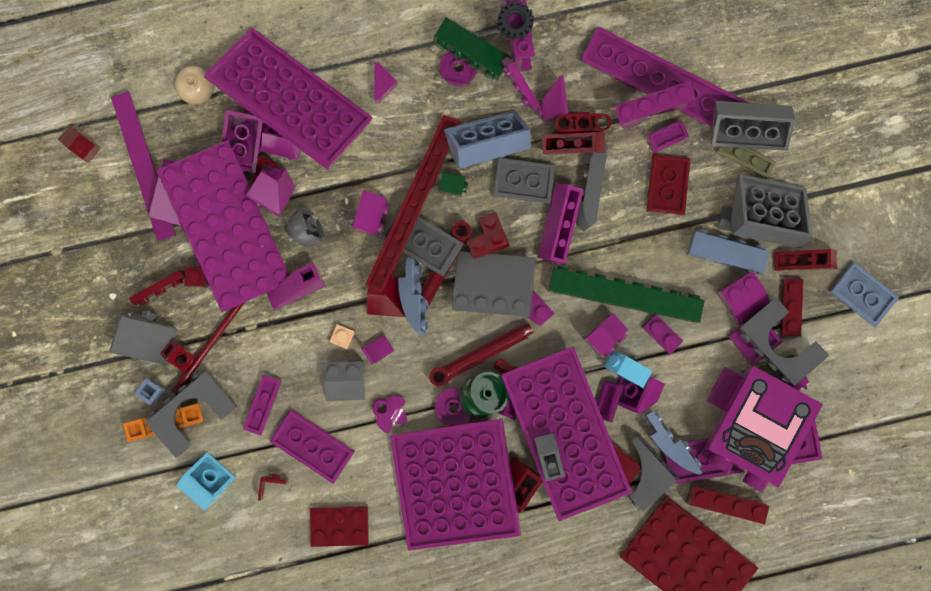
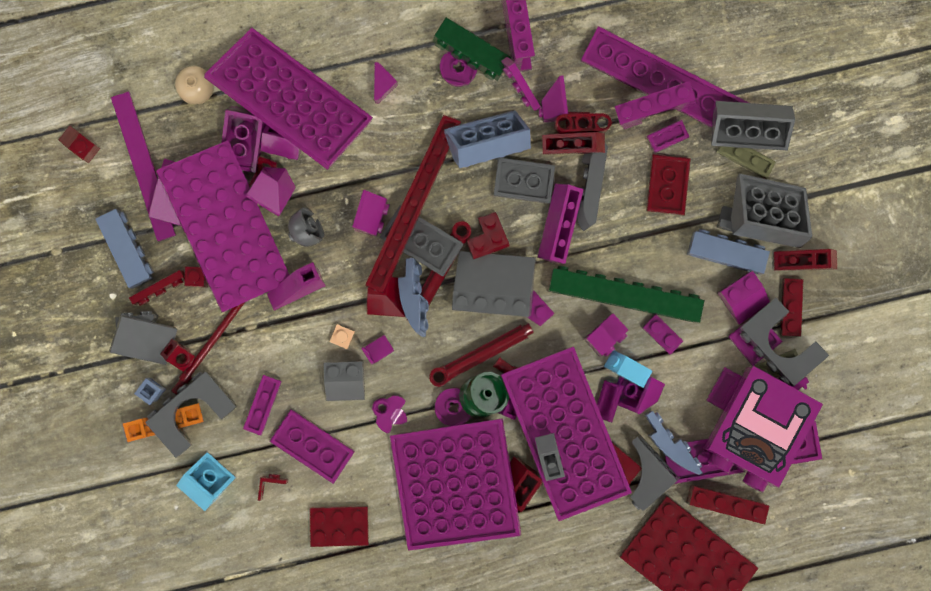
(124, 248): none -> sand blue brick
(453, 185): dark green brick -> none
(524, 12): black tyre -> none
(864, 294): sand blue tile -> none

